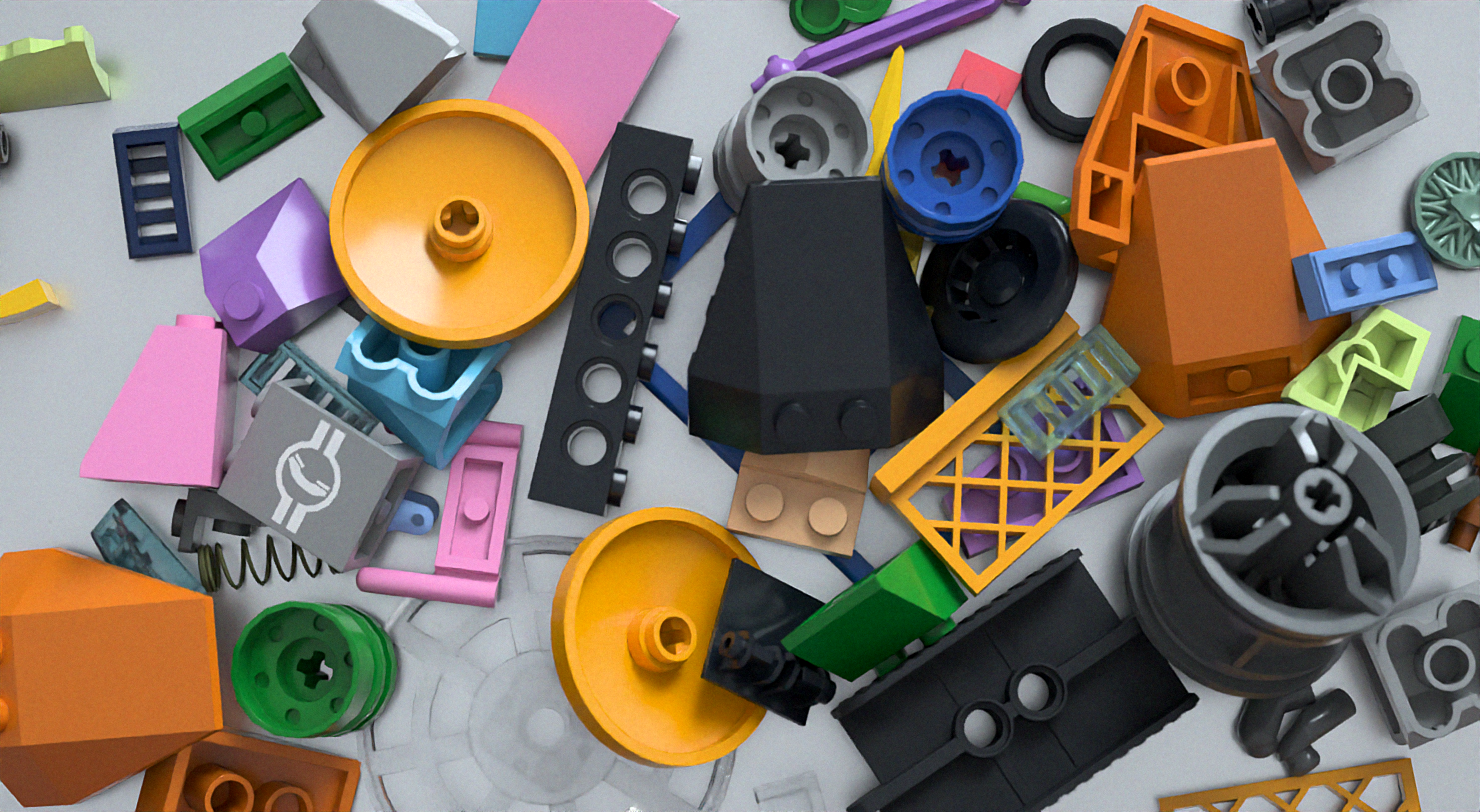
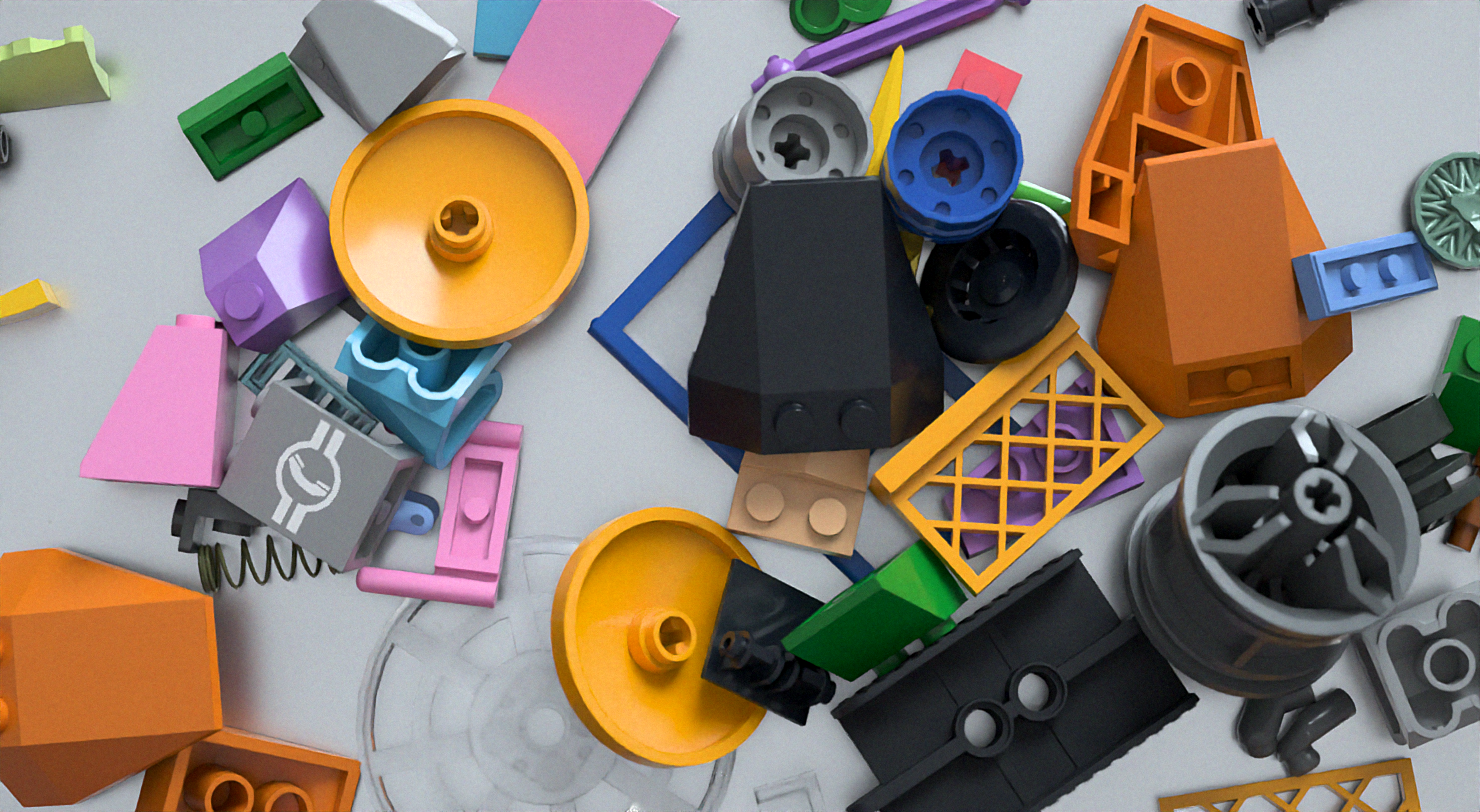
(139, 548): clear light blue slope -> none
(147, 135): dark blue slope -> none
(281, 678): green wheel -> none
(635, 158): black brick -> none
(1033, 89): black tyre -> none
(1108, 354): clear light blue slope -> none
(1340, 88): light grey piece -> none
(1362, 369): yellowish green slope -> none

